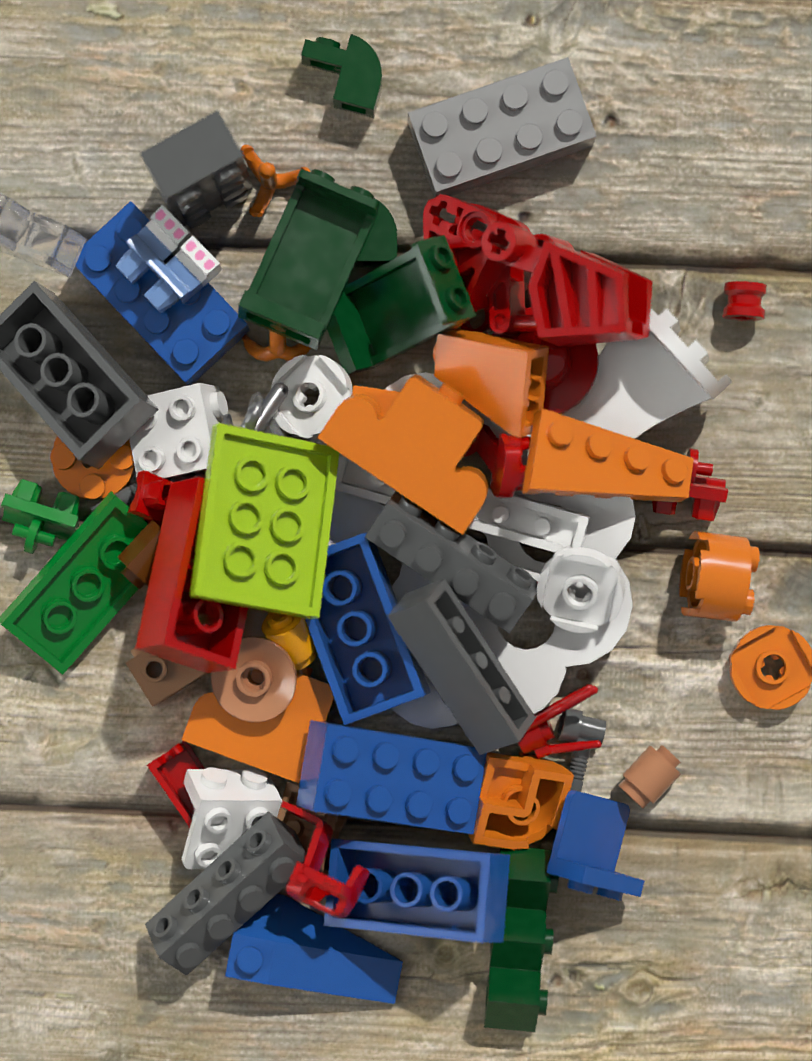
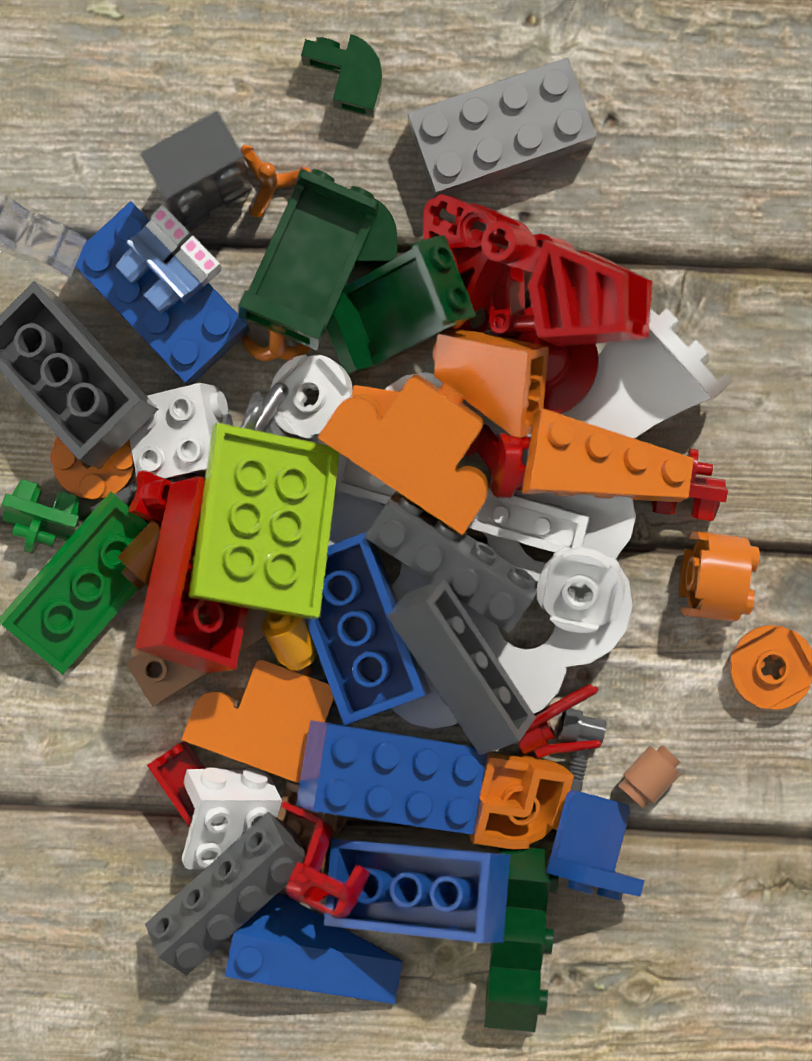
(255, 700): nougat dish -> none
(744, 301): red wheel -> none

